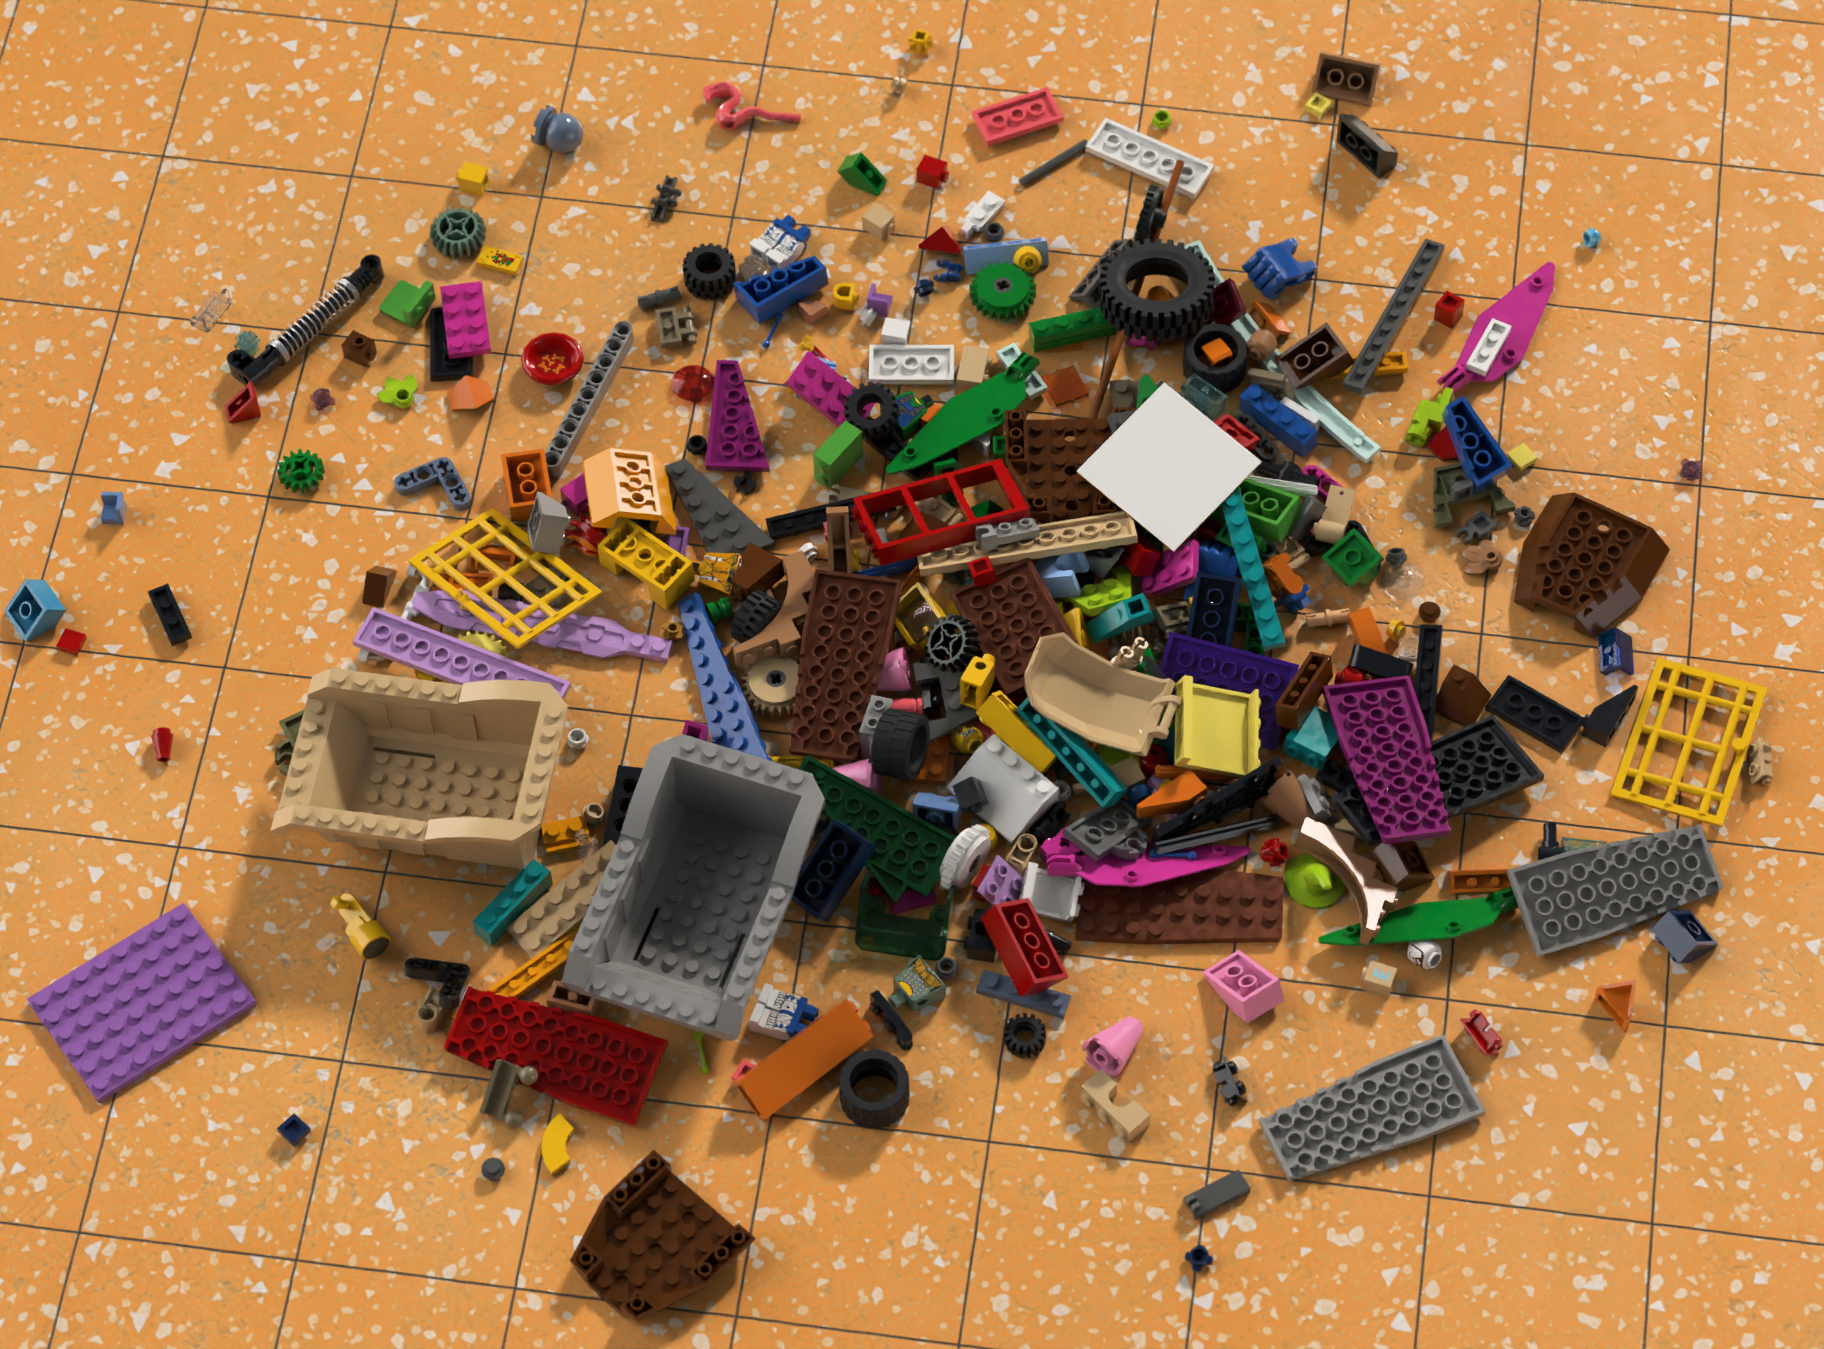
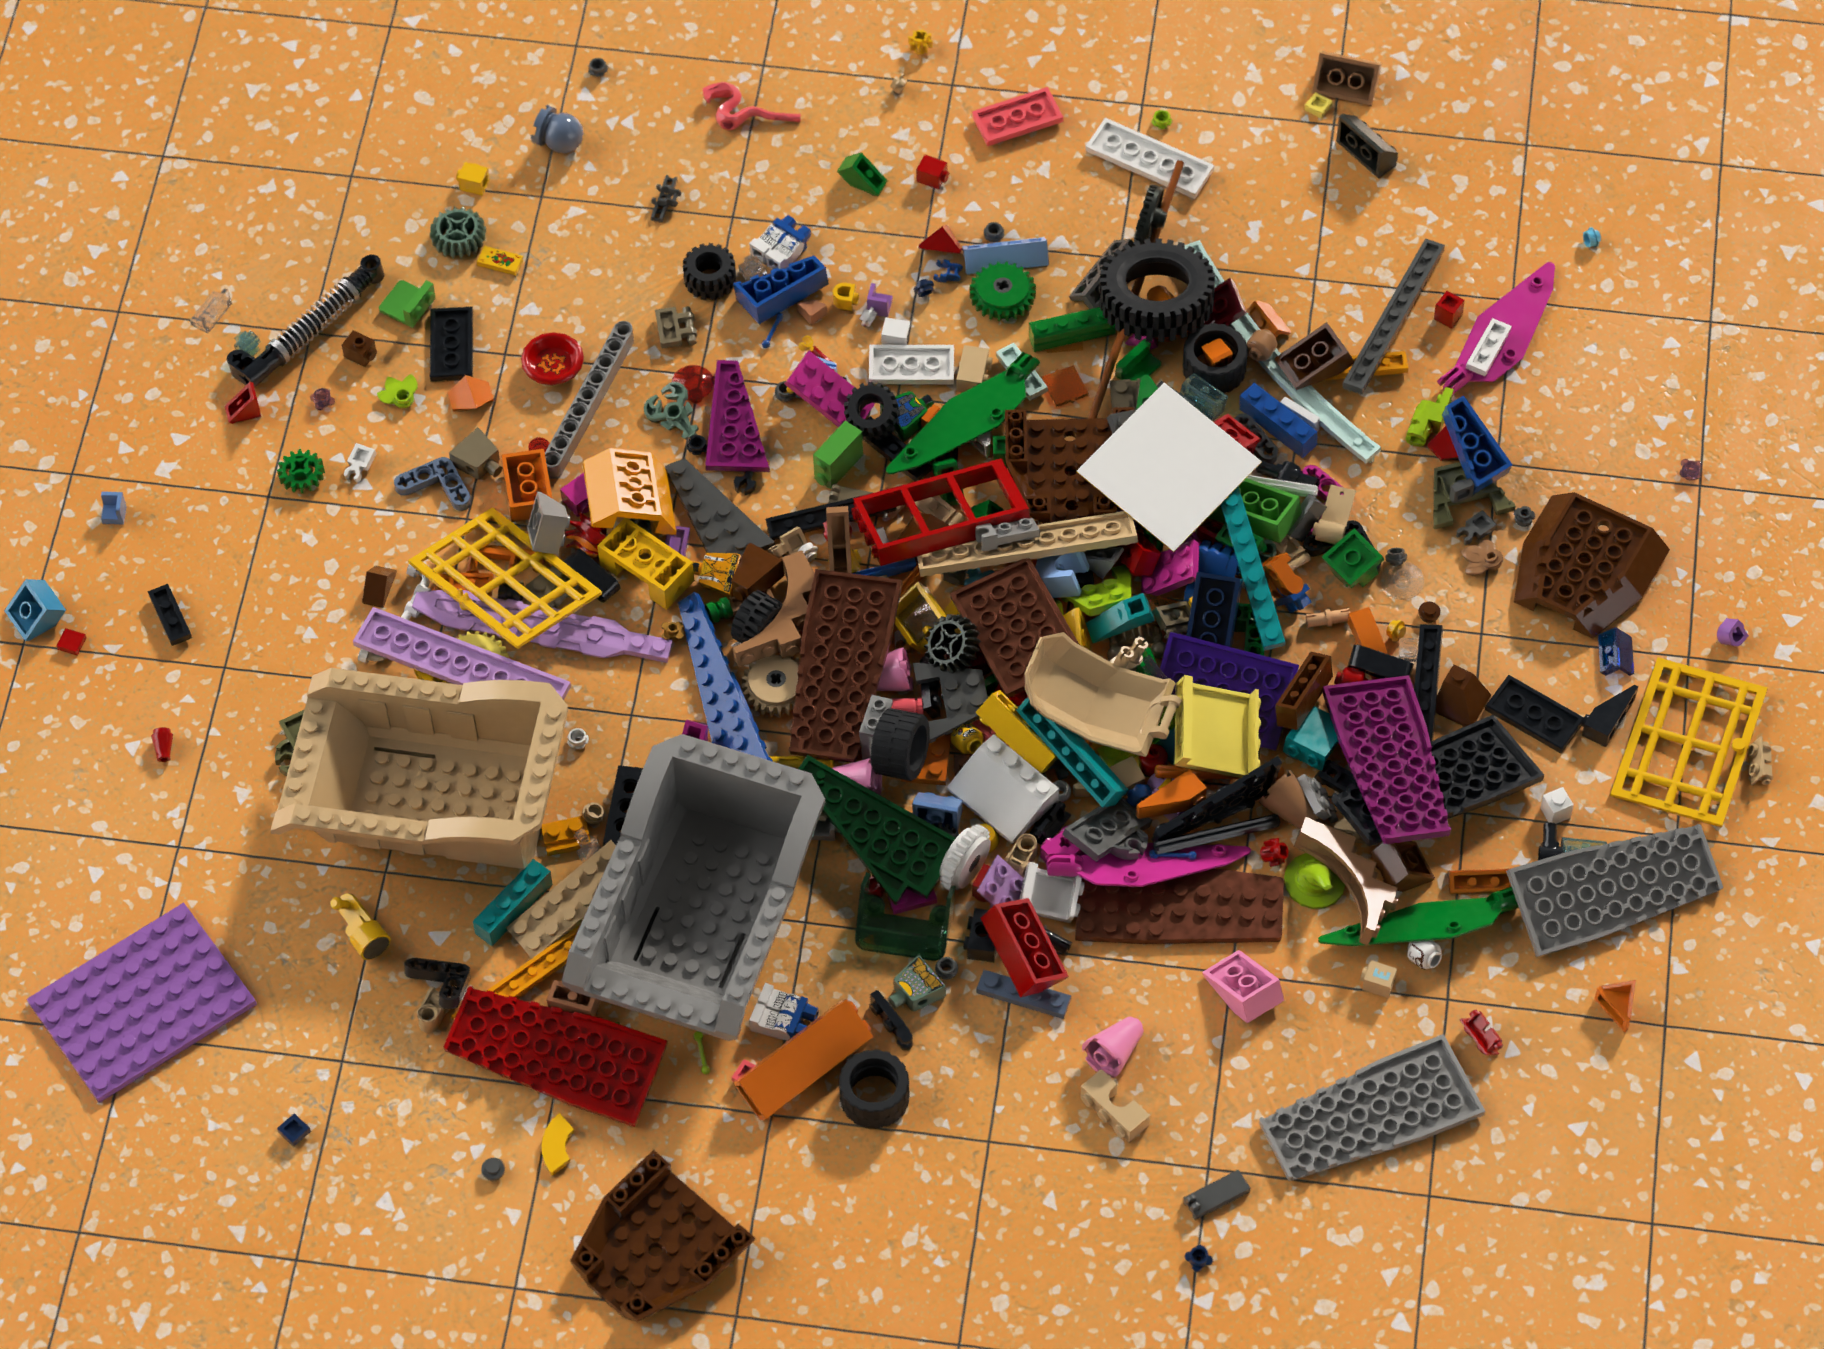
(359, 459): none -> white plate
(465, 320): dark pink plate -> none
(476, 455): none -> dark tan torso
(501, 1088): dark tan gear -> none
(538, 443): none -> clear red tile
(593, 573): none -> black beam
(597, 67): none -> dark grey plate
(658, 297): dark grey pin -> none
(674, 411): none -> sand green animal
(780, 388): none -> dark grey plate
(790, 543): none -> tan plate
(831, 869): dark blue brick -> none
(878, 222): tan brick -> none
(970, 795): black brick -> none
(978, 674): yellow torso -> none
(982, 214): white hinge -> none
(982, 571): red slope -> none
(1024, 255): yellow cone -> none
(1025, 1047): black tyre -> none
(1053, 162): dark grey bar -> none
(1137, 363): none -> green panel
(1227, 1073): black hinge -> none
(1272, 383): dark tan plate -> none
(1275, 268): blue piece -> none
(1521, 457): light yellow tile -> none
(1556, 806): none -> white brick
(1683, 936): slope -> none
(1731, 632): none -> medium lavender plate

